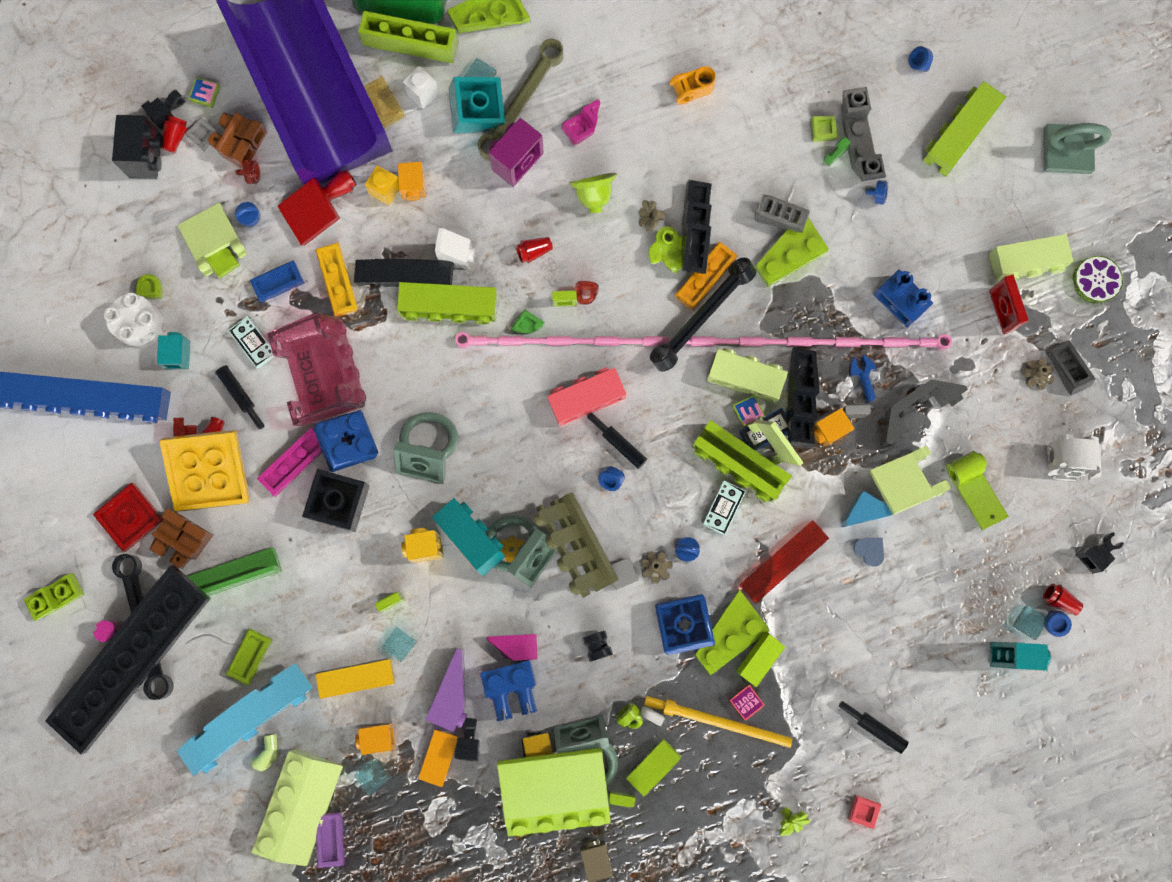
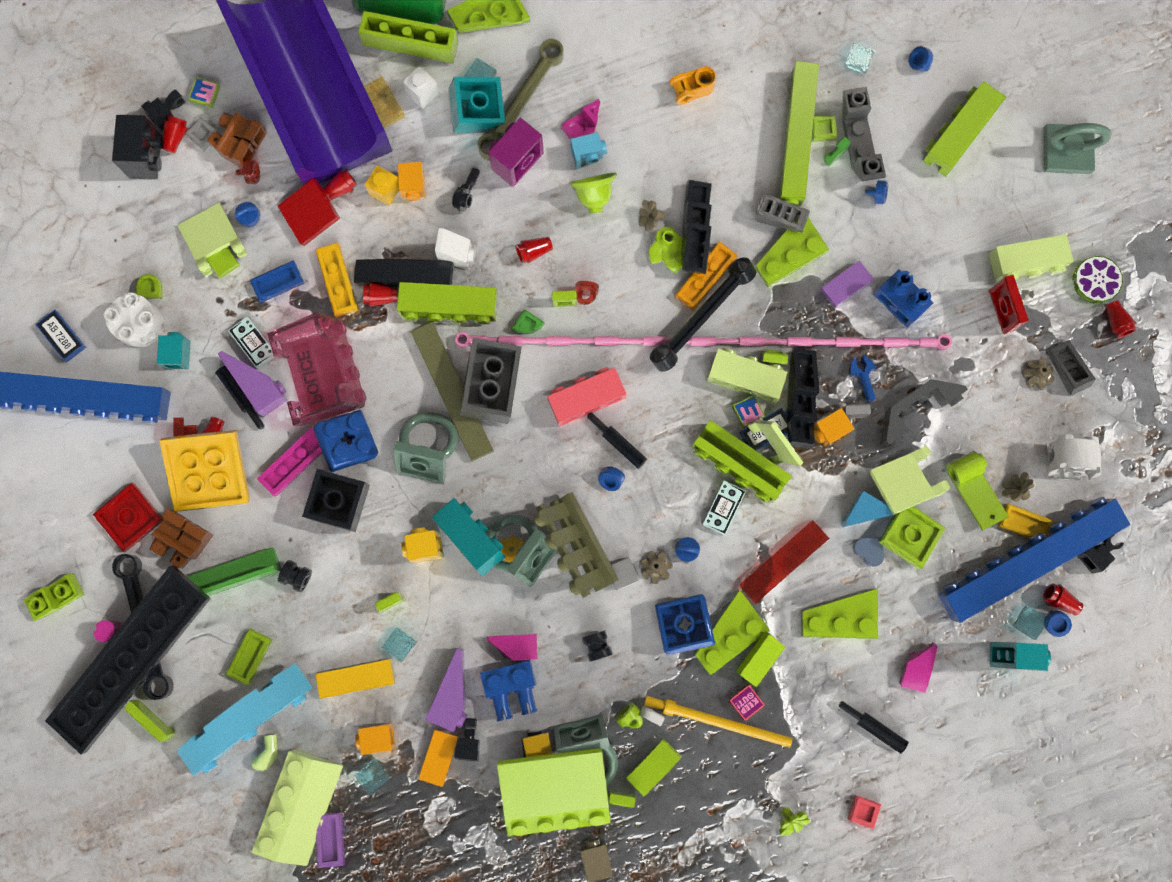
(60, 335): none -> tile
(149, 720): none -> lime tile
(259, 388): none -> medium lavender slope
(294, 575): none -> black wheel
(378, 294): none -> red cone
(451, 390): none -> olive tile
(462, 198): none -> black plate
(490, 381): none -> dark grey brick
(587, 149): none -> medium azure brick
(774, 356): none -> lime tile
(798, 132): none -> lime brick
(843, 618): none -> lime wing
(847, 284): none -> medium lavender tile
(859, 57): none -> clear light blue tile
(912, 536): none -> lime tile
(919, 669): none -> dark pink slope
(1018, 488): none -> dark tan plant
(1024, 522): none -> yellow tile
(1033, 559): none -> blue brick
(1120, 320): none -> red cone

